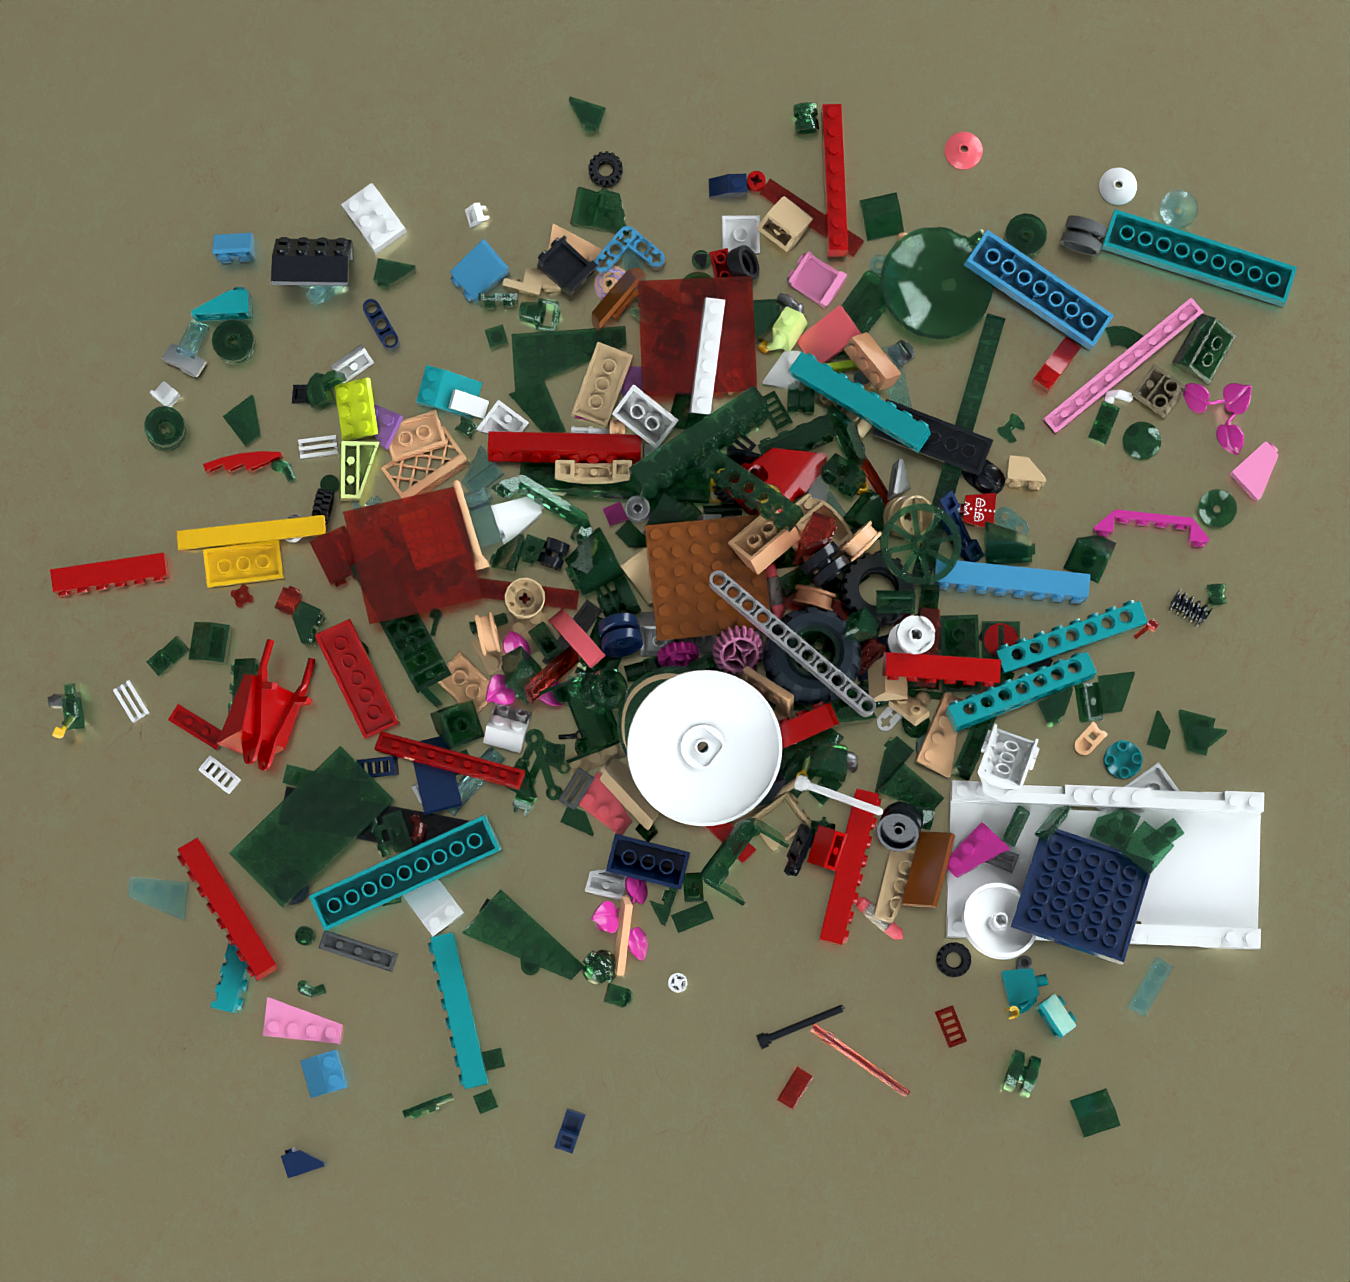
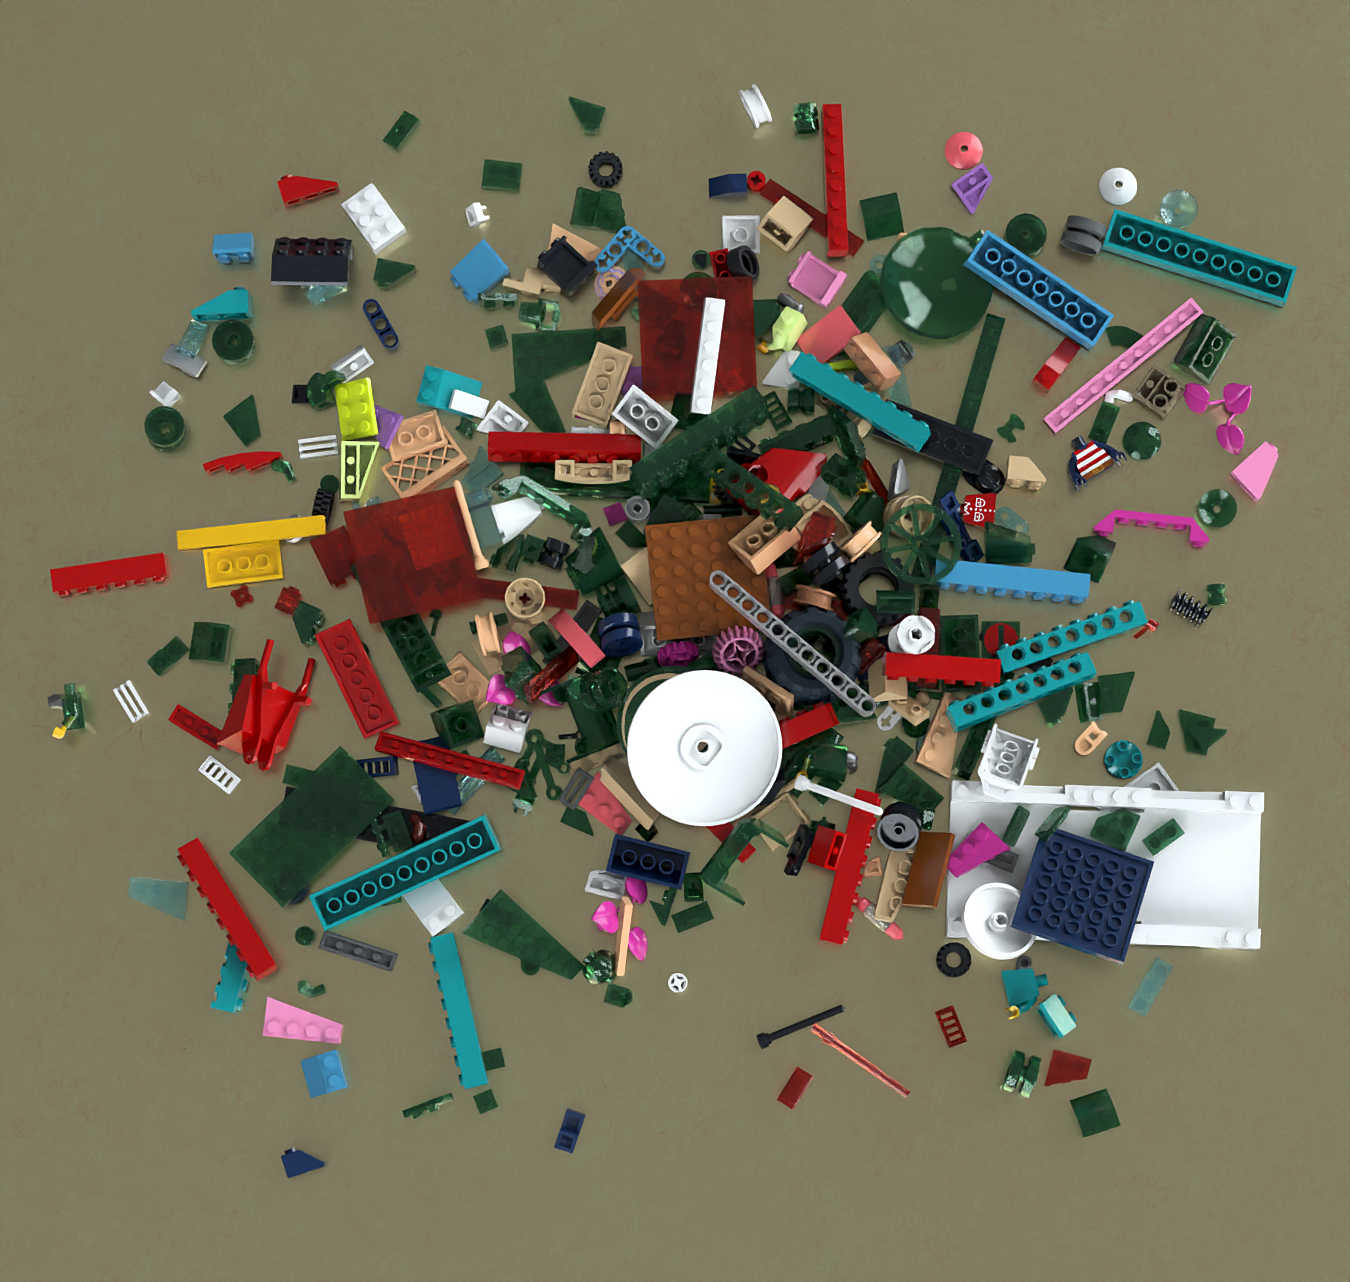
(298, 188): none -> red slope
(401, 130): none -> clear green slope
(501, 175): none -> clear green plate
(755, 105): none -> white wheel
(873, 868): none -> light nougat tile
(972, 186): none -> medium lavender wing
(1066, 1068): none -> clear red wing
(1091, 460): none -> torso
(1146, 848): clear green tile -> none

